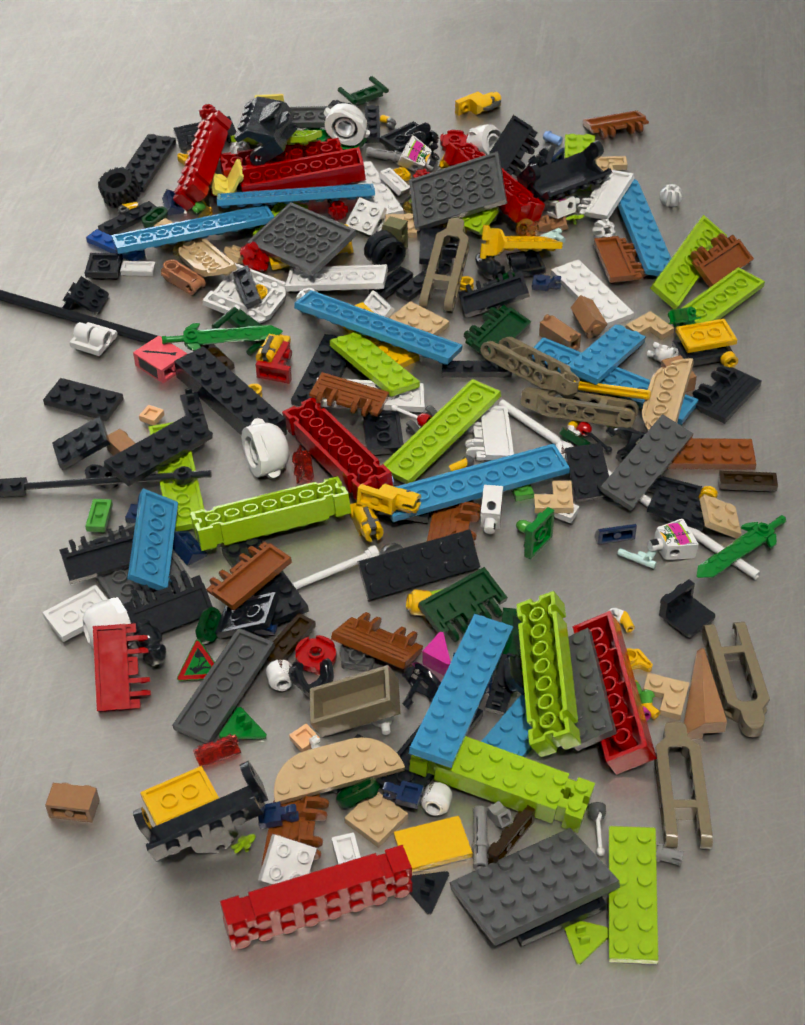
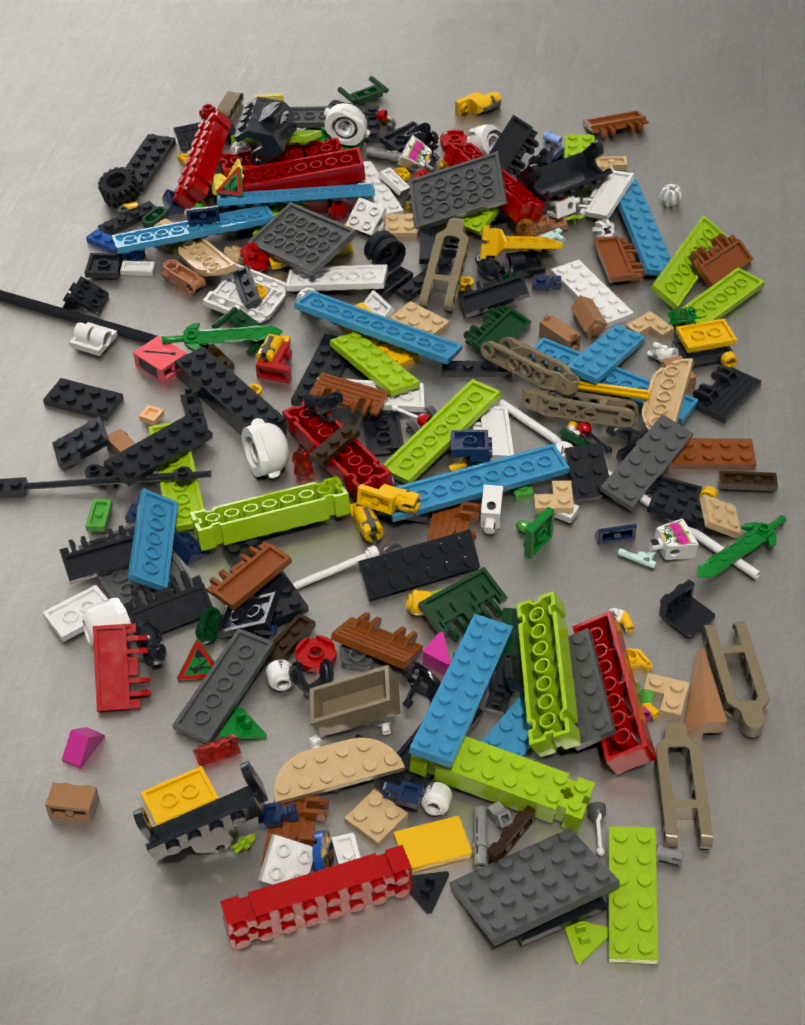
(81, 745): none -> dark pink slope
(203, 215): none -> dark blue slope
(231, 104): none -> dark tan beam
(232, 185): none -> piece
(301, 737): light nougat plate -> none
(323, 851): none -> tile
(329, 402): none -> black helmet
(334, 445): none -> dark brown plate
(363, 790): dark green plate -> none
(381, 114): none -> red hinge
(398, 228): olive brick -> none
(471, 443): none -> dark blue plate

